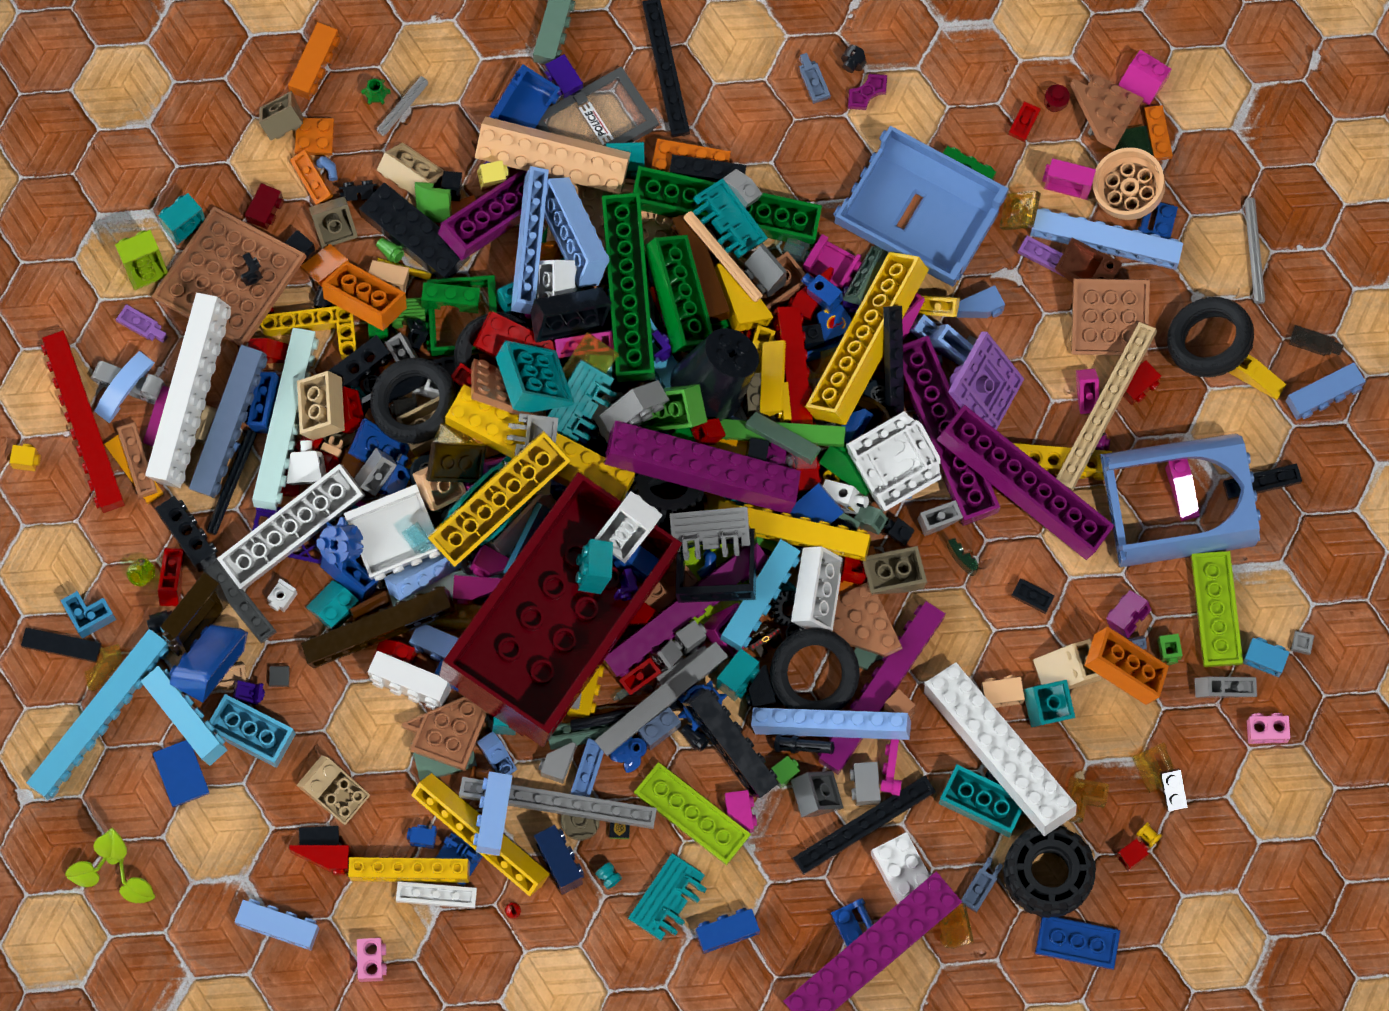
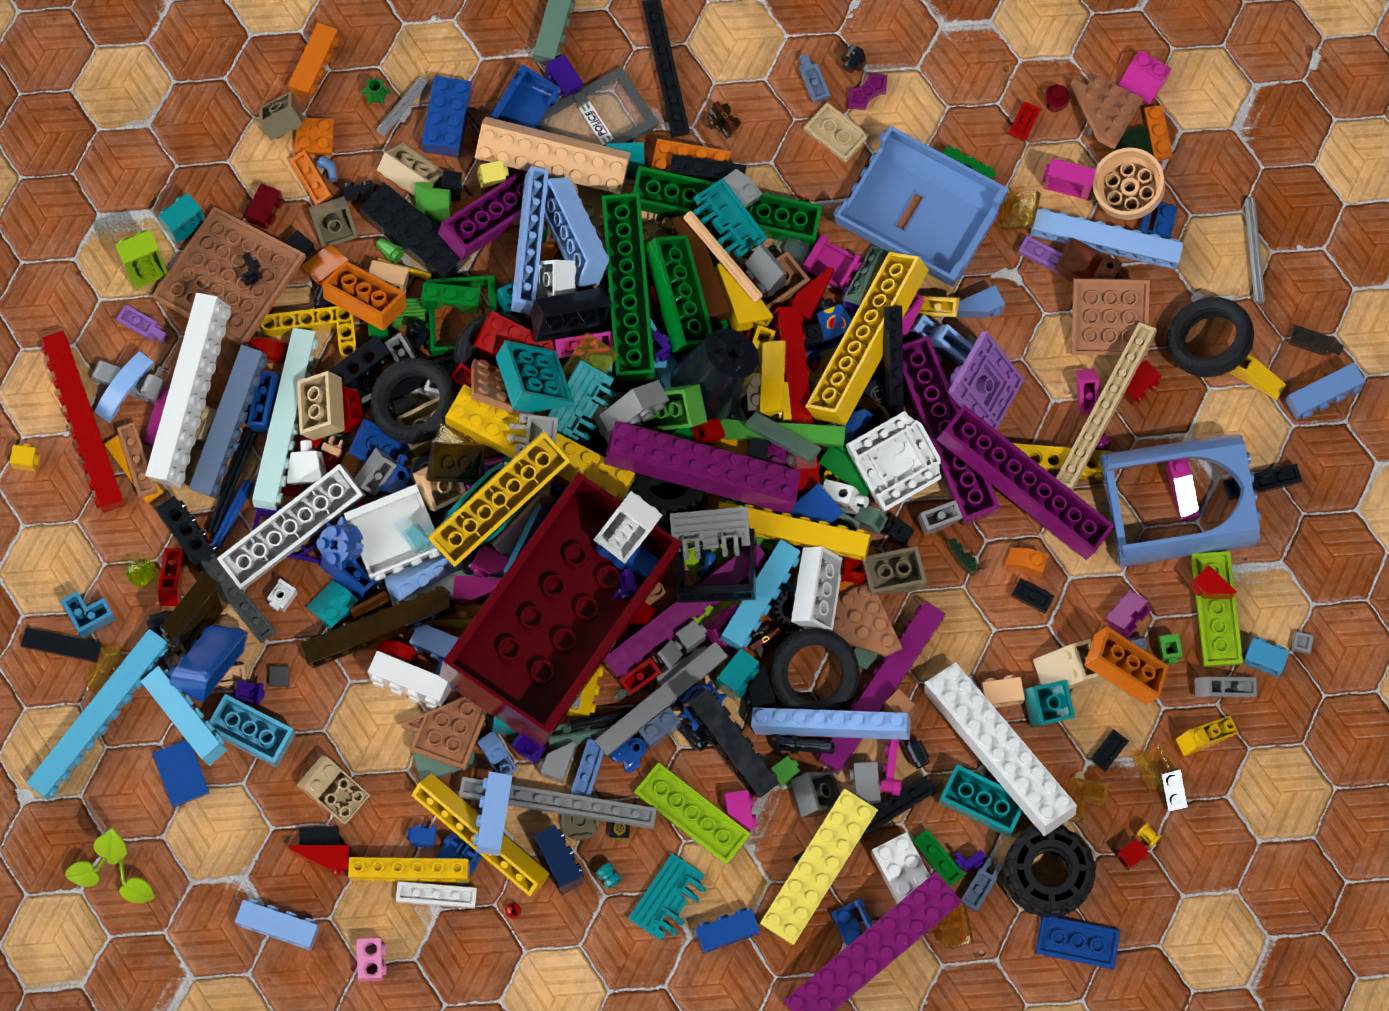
(232, 514): none -> blue axle
(447, 116): none -> blue brick
(528, 748): none -> dark purple bracket
(594, 566): teal brick -> none
(721, 120): none -> dark brown hips
(818, 867): none -> light yellow brick
(828, 297): blue torso -> none
(836, 132): none -> tan tile
(917, 753): none -> black brick
(938, 857): none -> green plate
(975, 861): none -> dark purple bracket
(1026, 561): none -> orange slope
(1109, 750): none -> black tile
(1206, 735): none -> yellow slope
(1212, 585): none -> red slope
(1269, 734): bright pink brick -> none

